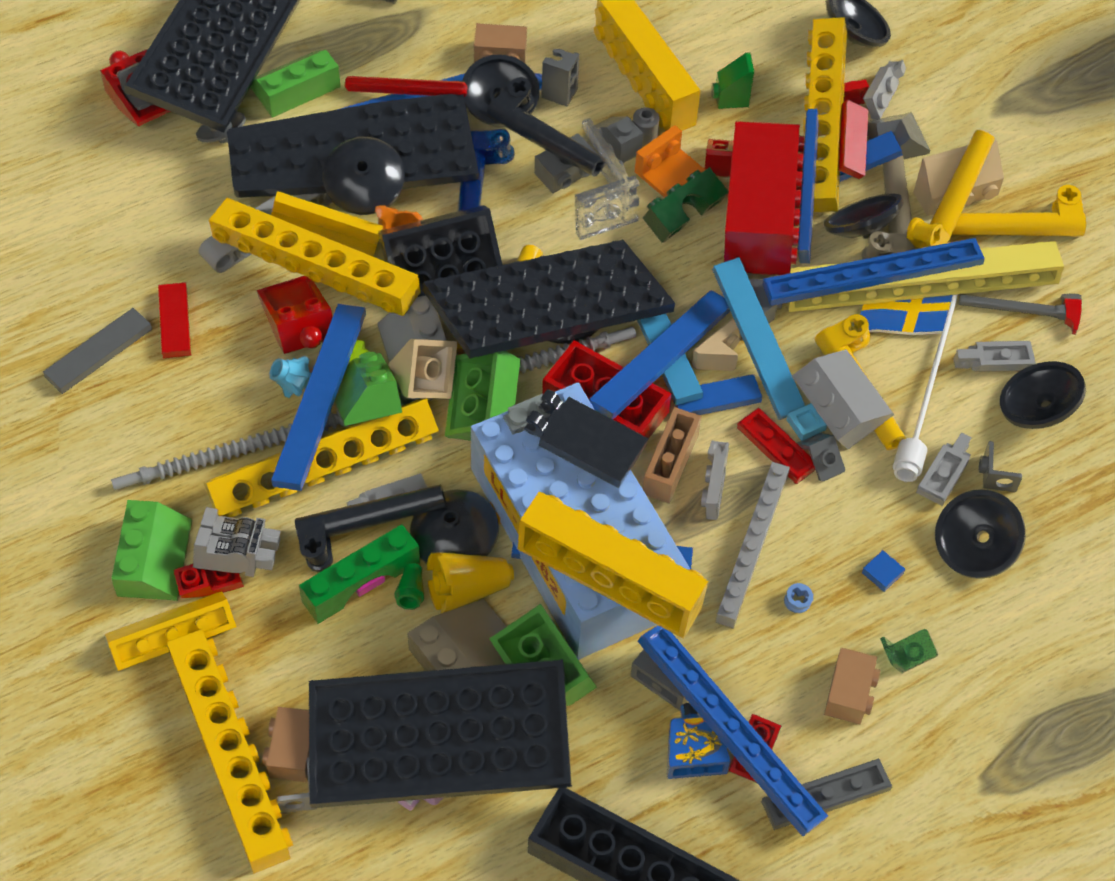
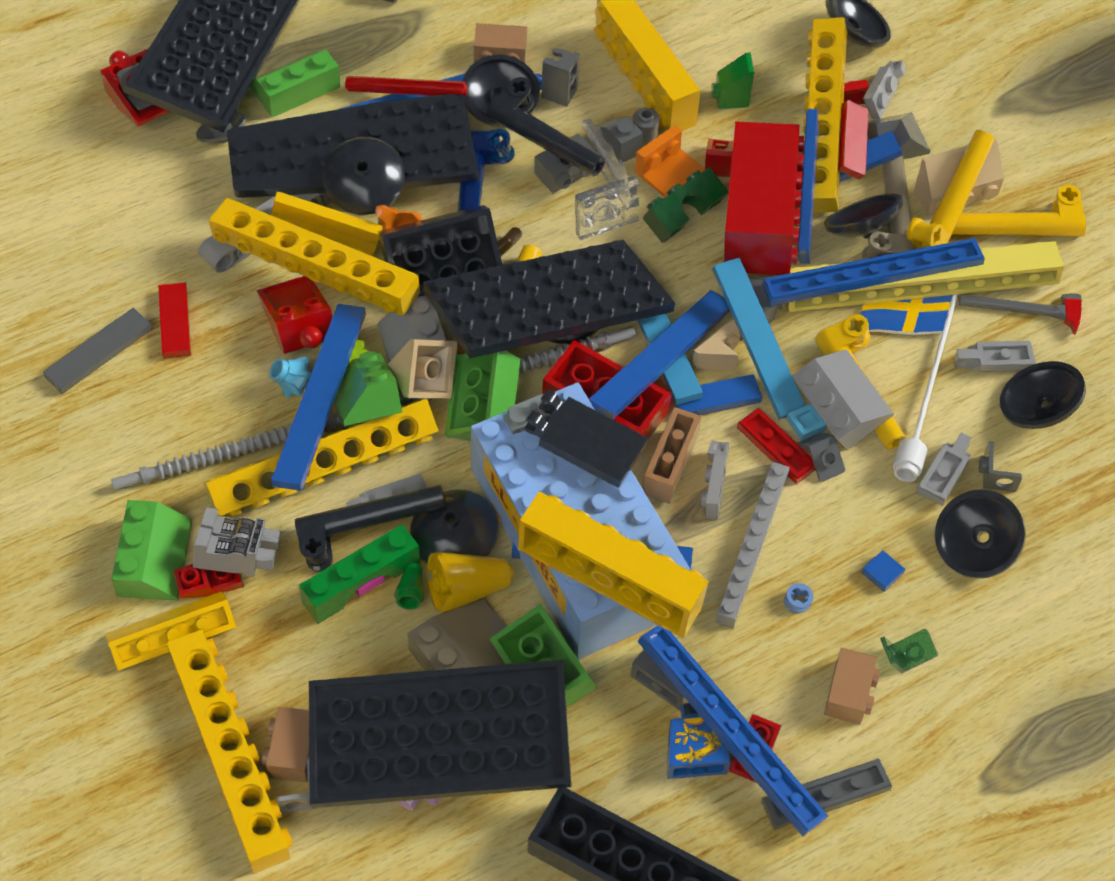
(509, 240): none -> dark brown arm

